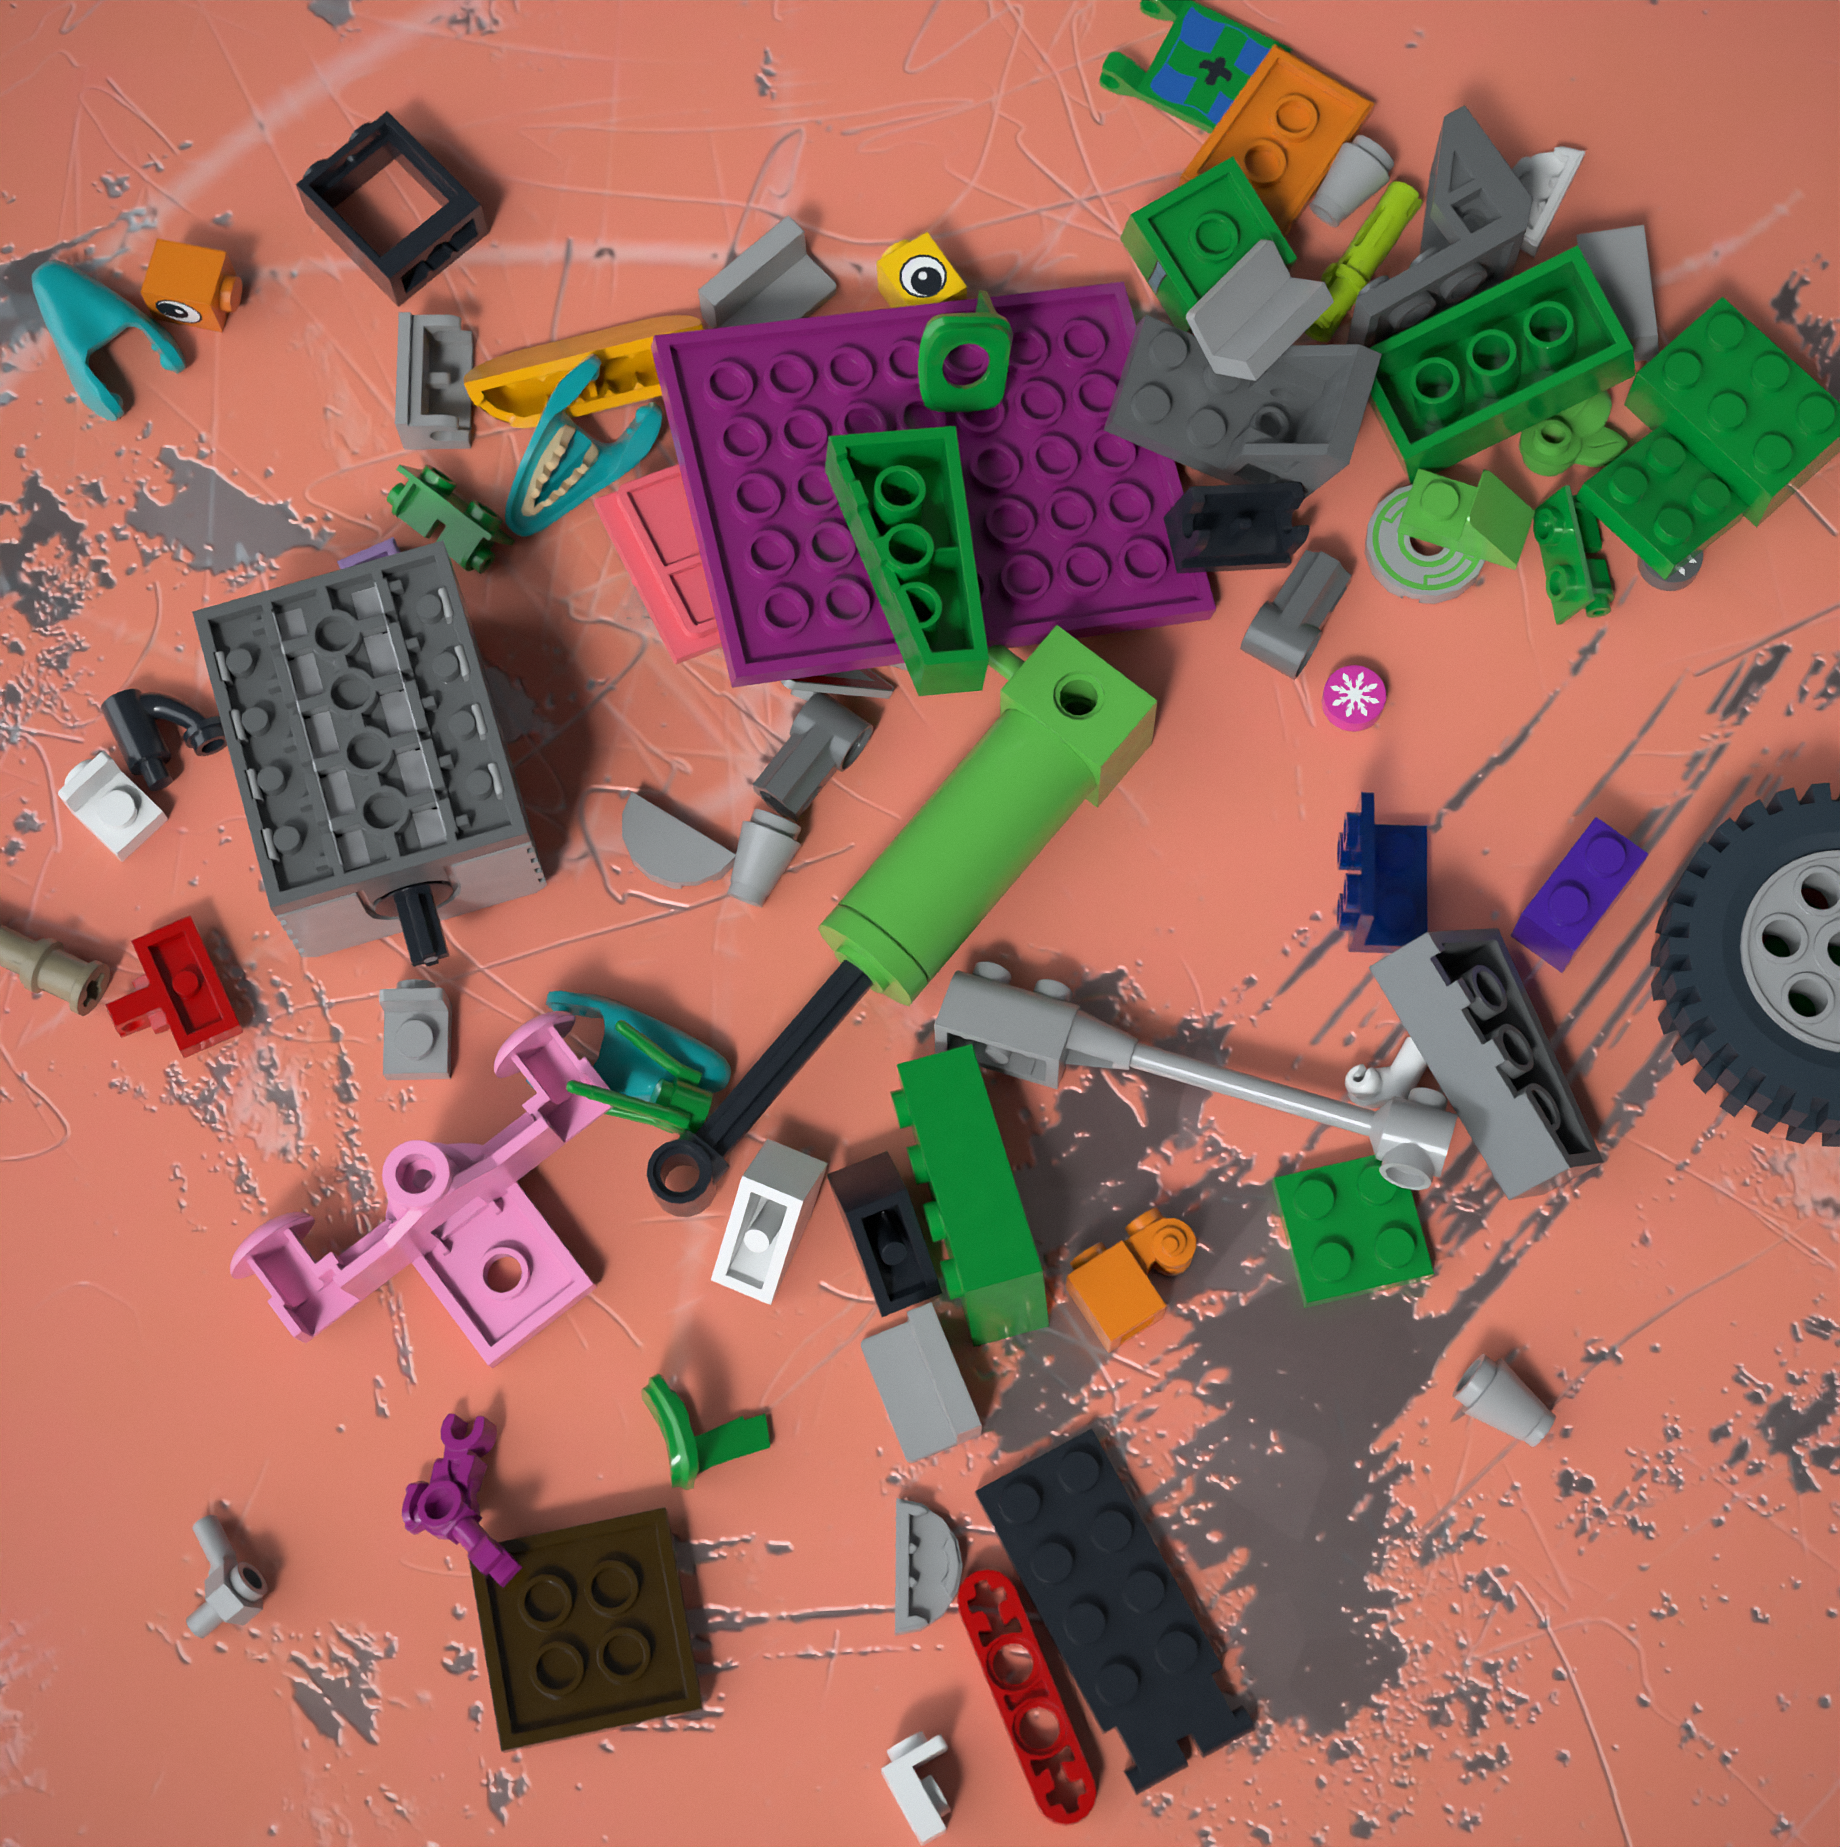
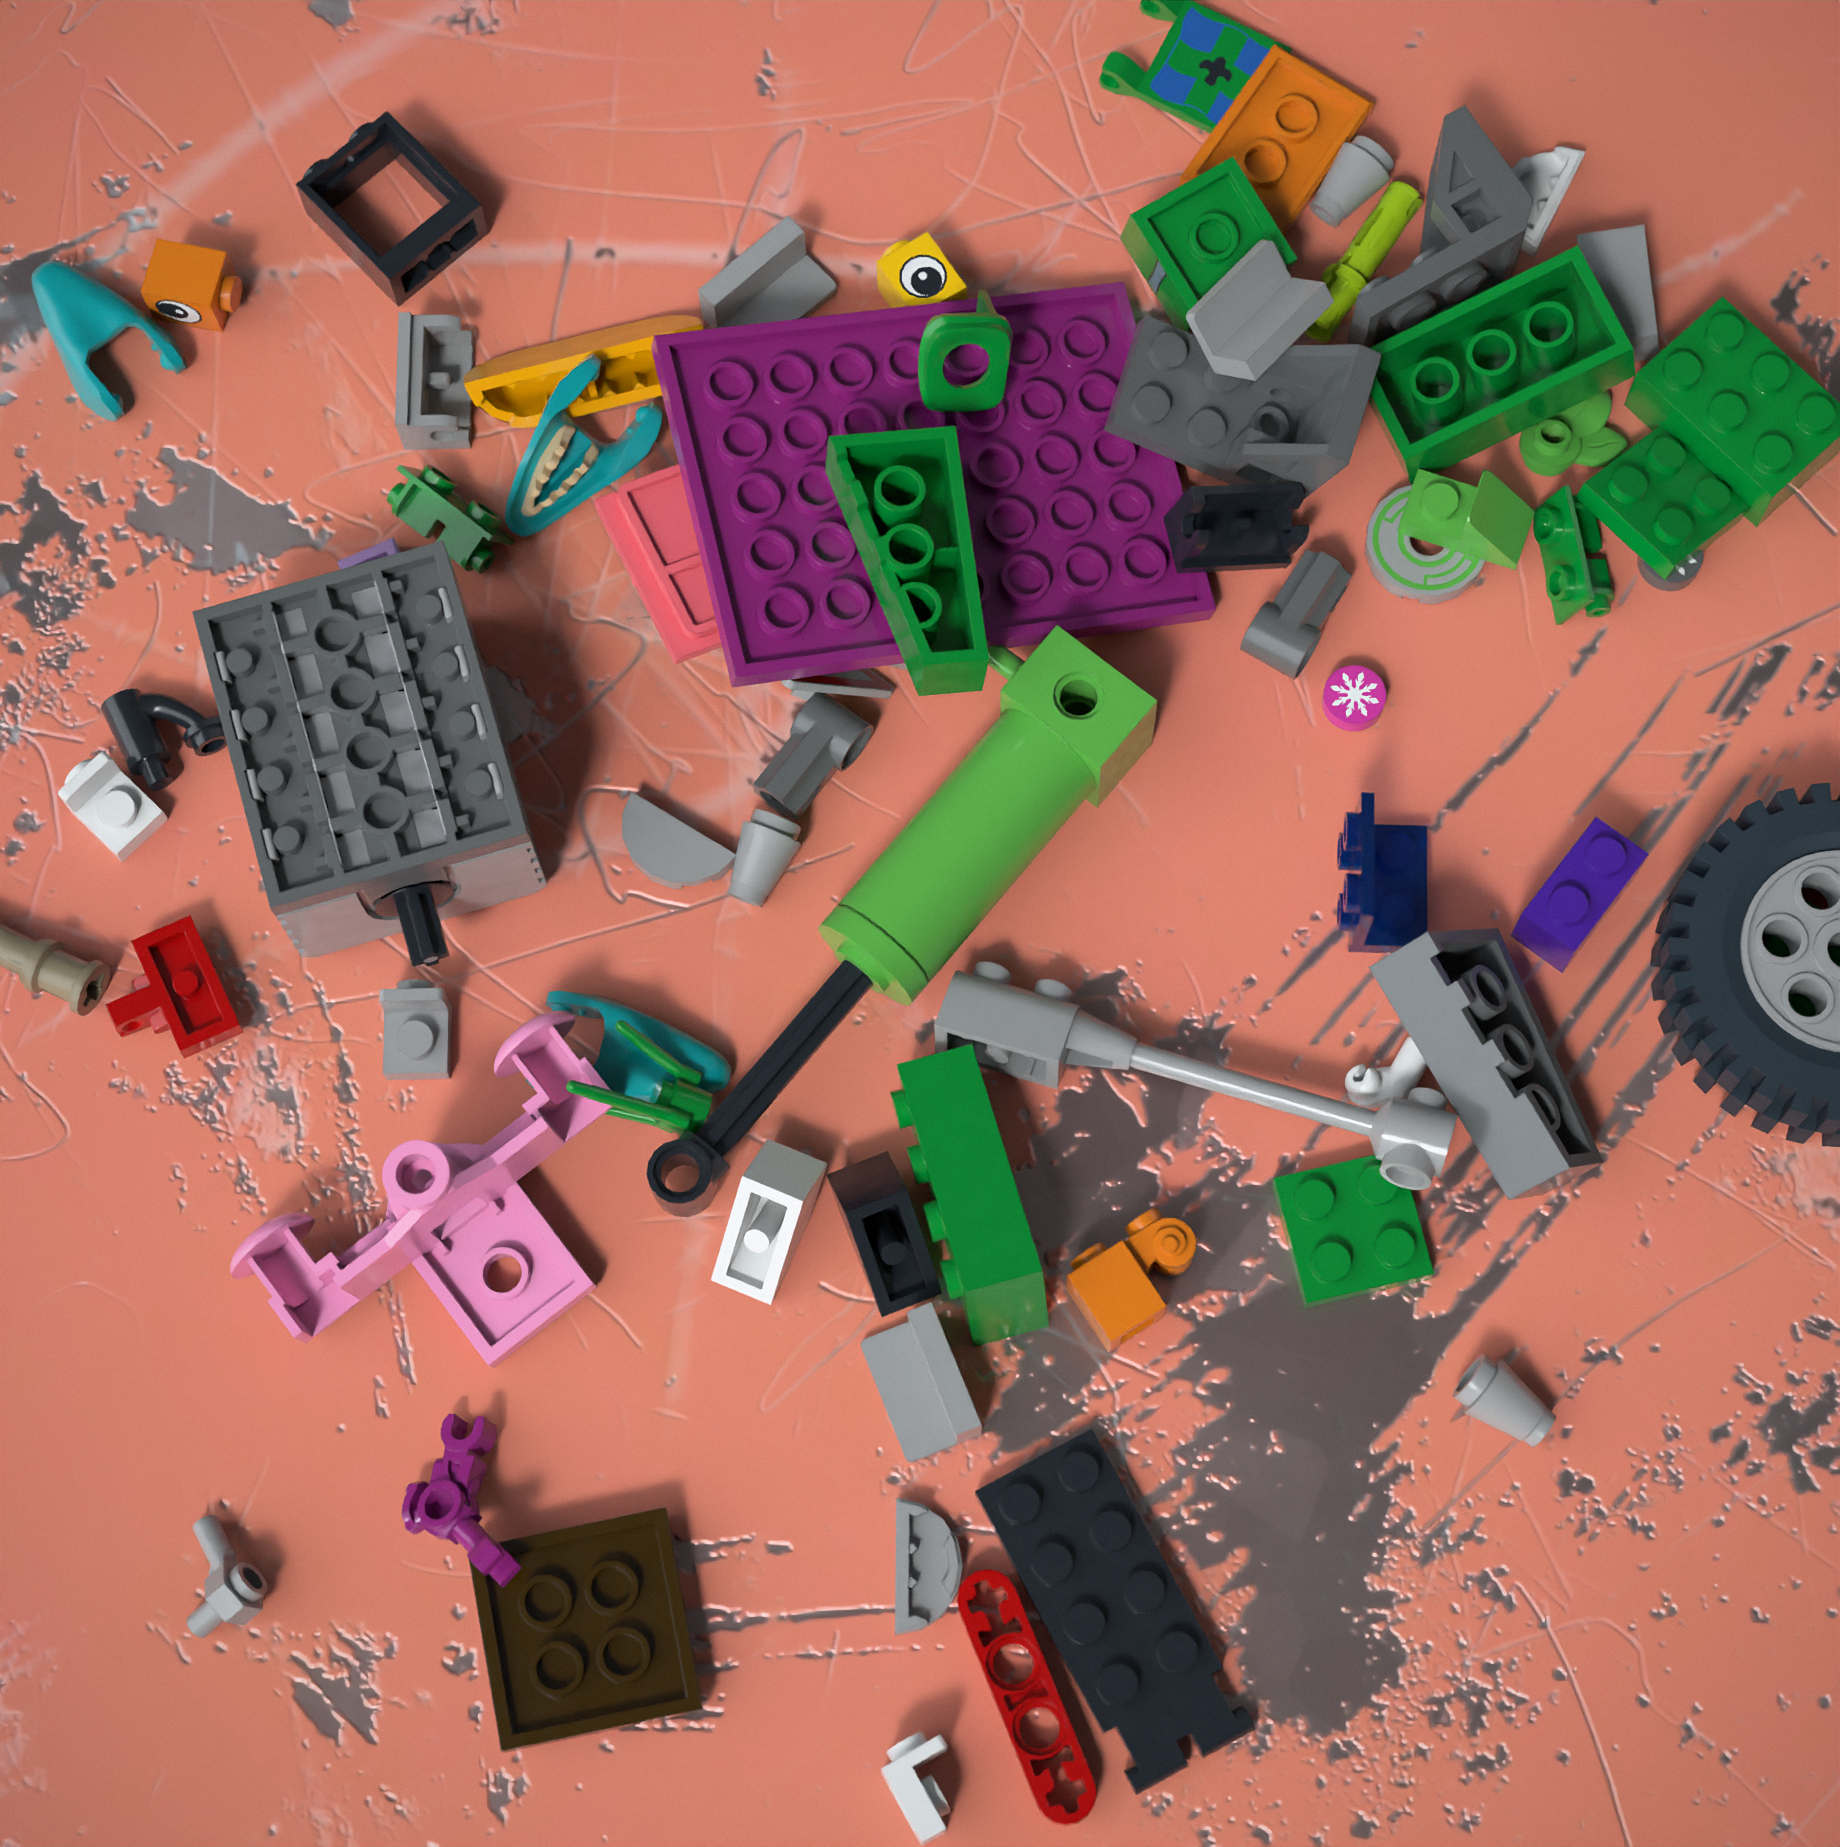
(694, 1454): green piece -> none

